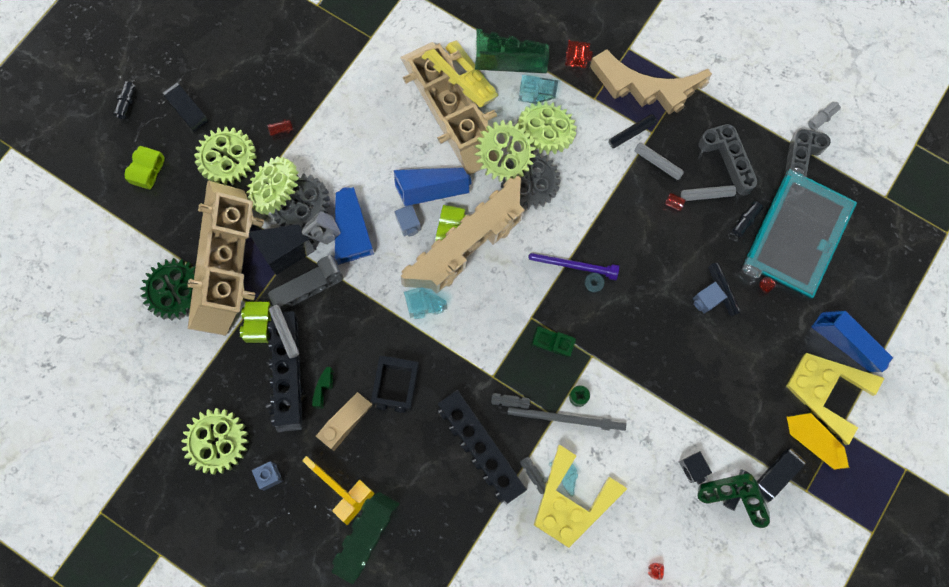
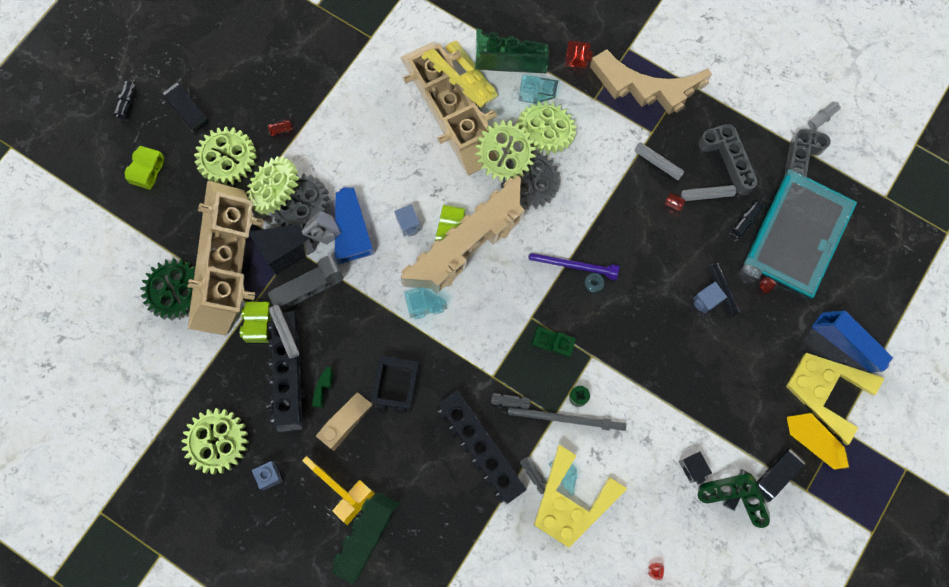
(430, 184): blue slope -> none
(632, 131): black axle -> none

